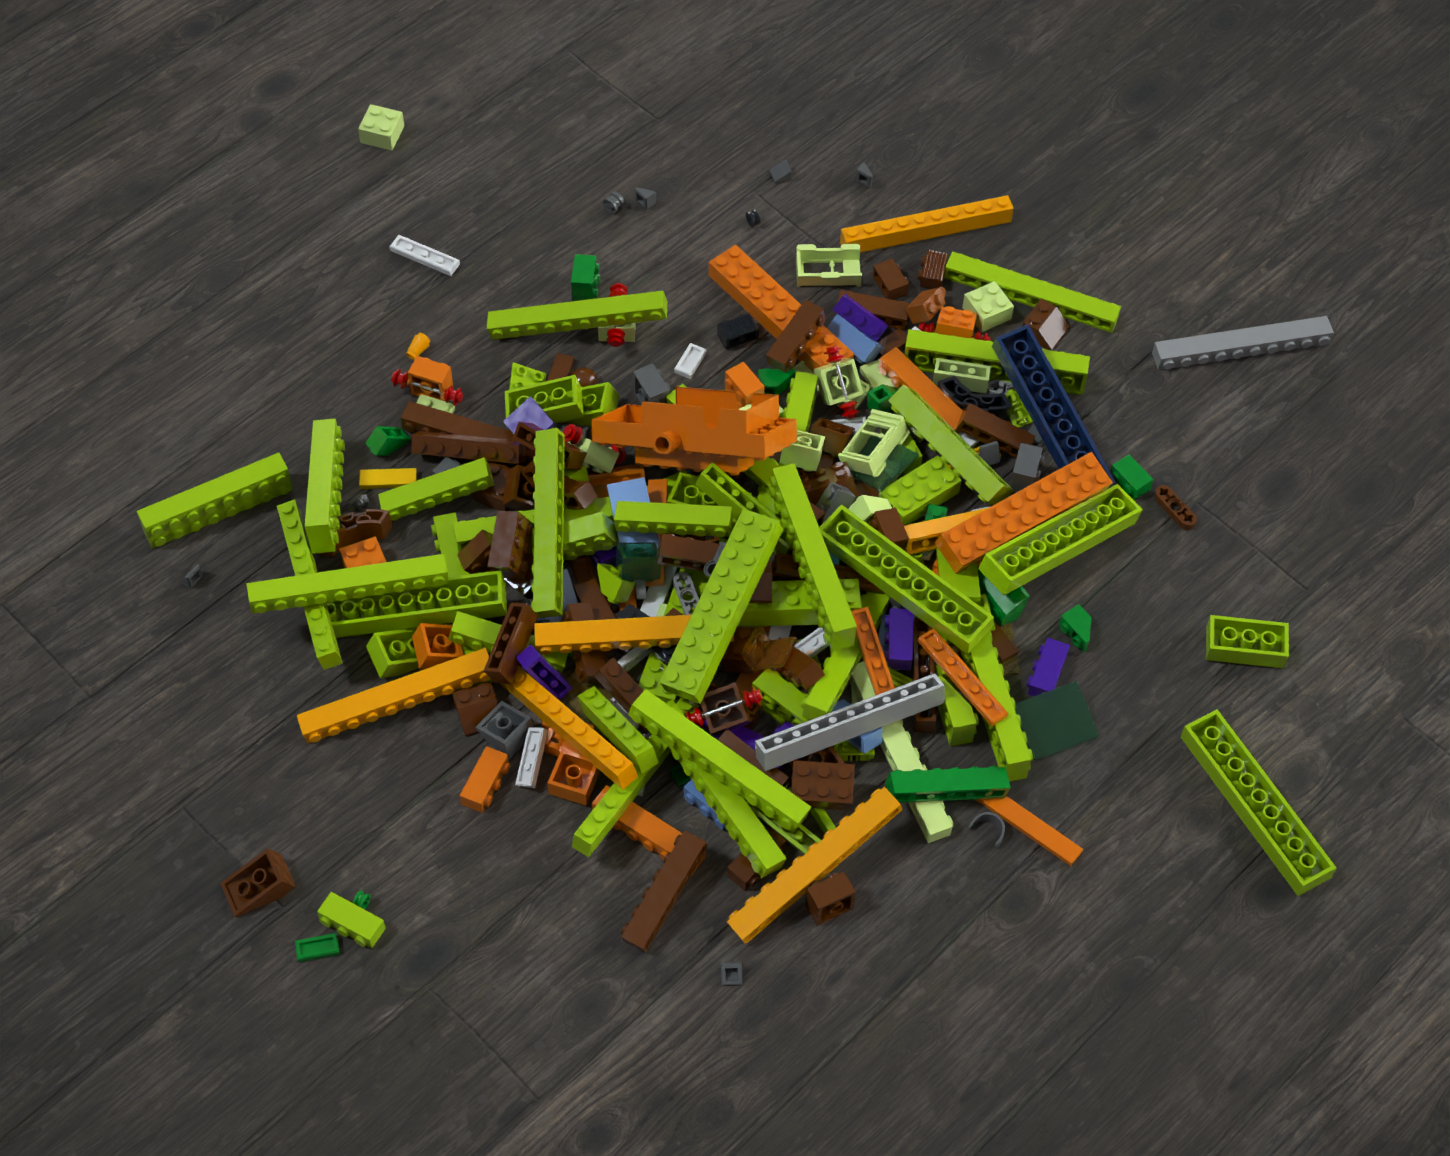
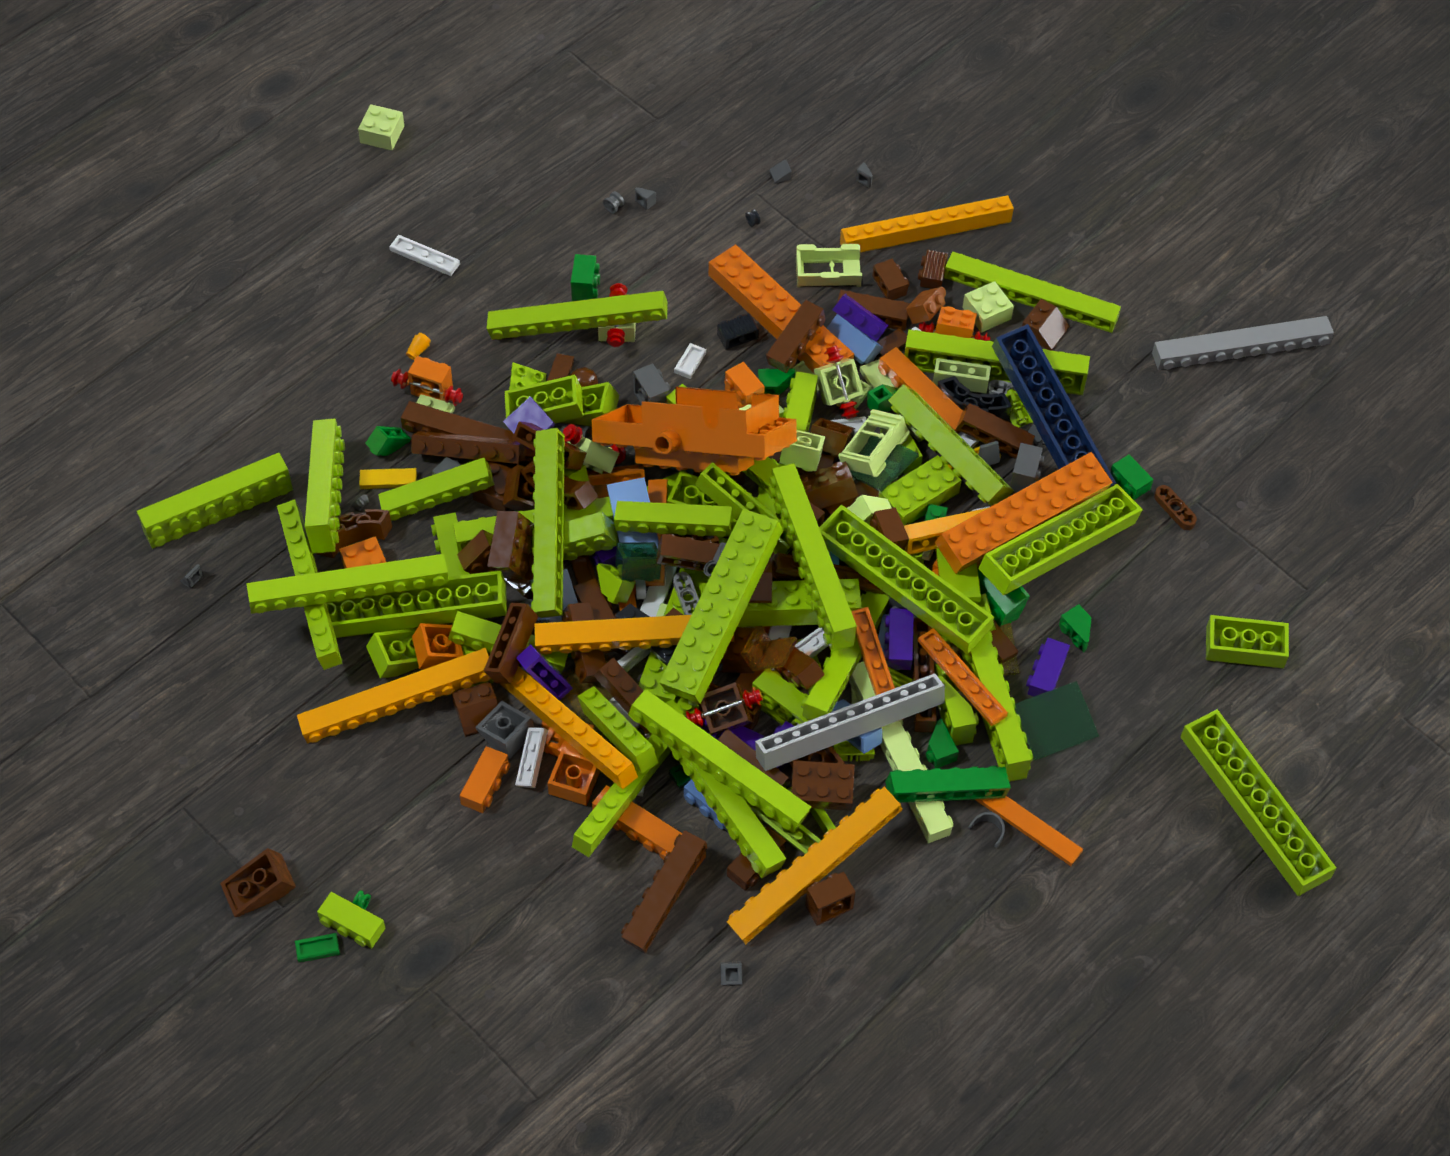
(833, 497): dark grey brick -> none
(941, 747): none -> green slope

